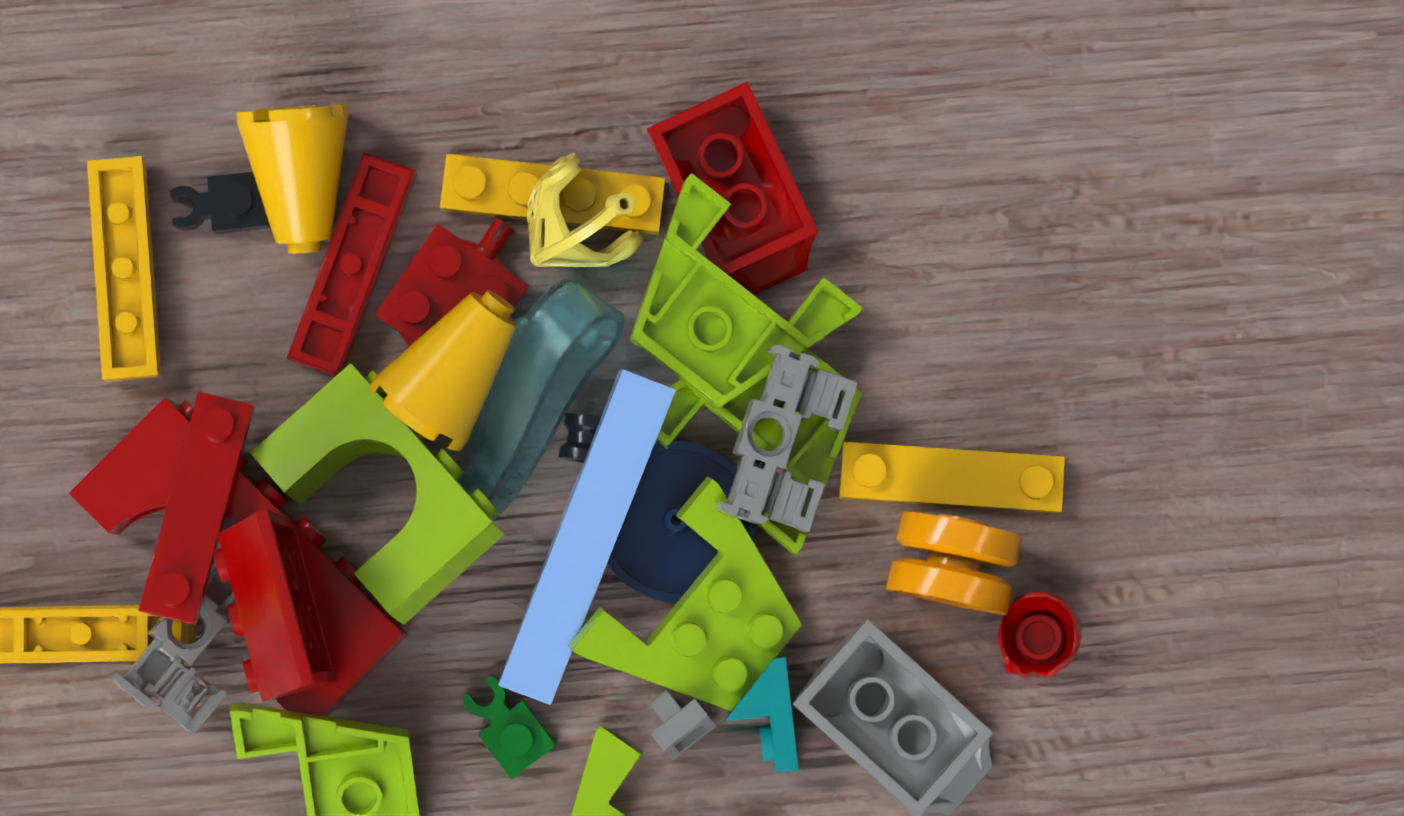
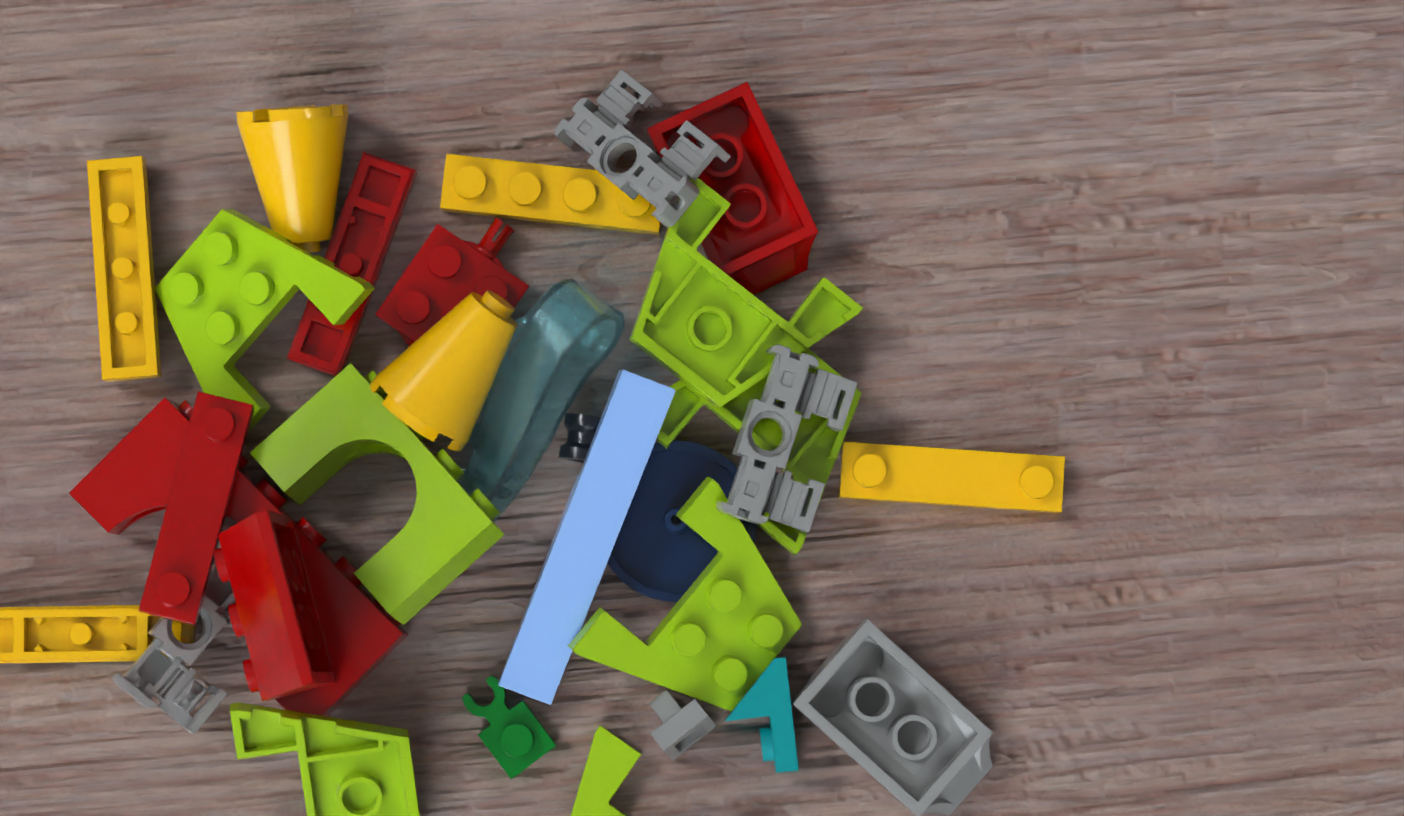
(231, 204): black plate -> none
(234, 287): none -> lime wing
(551, 240): light yellow helmet -> none
(655, 178): none -> light grey piece
(955, 554): light orange wheel -> none
(1039, 634): red hair -> none

